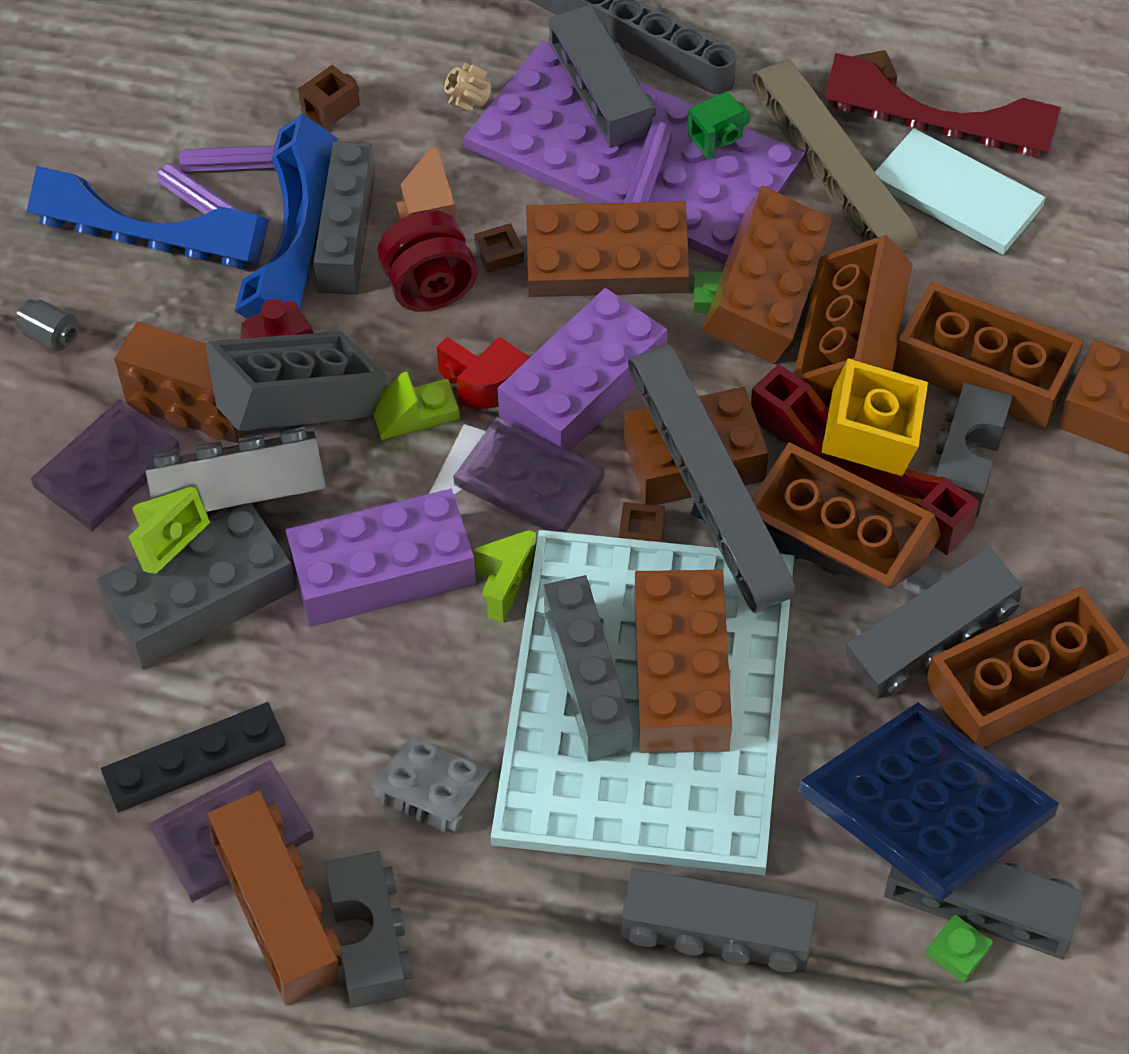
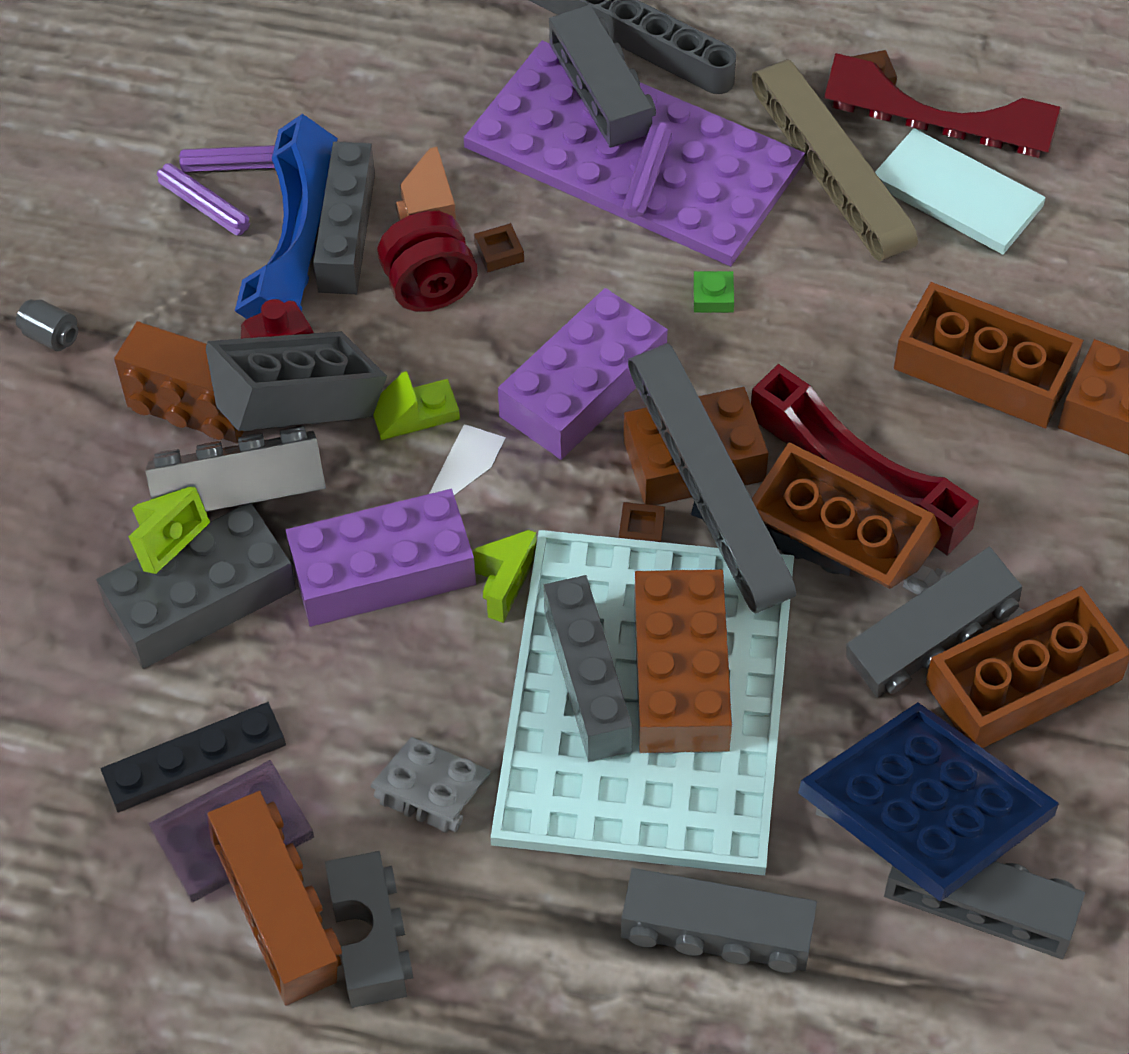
(103, 464): clear purple plate -> none
(220, 233): blue arch -> none
(329, 97): reddish brown brick -> none
(467, 87): tan gear -> none
(478, 376): red brick -> none
(529, 476): clear purple plate -> none
(608, 247): dark orange brick -> none
(717, 123): green brick -> none
(767, 275): dark orange brick -> none
(853, 312): dark orange brick -> none
(875, 417): yellow brick -> none
(959, 948): bright green plate -> none
(976, 421): dark grey arch -> none

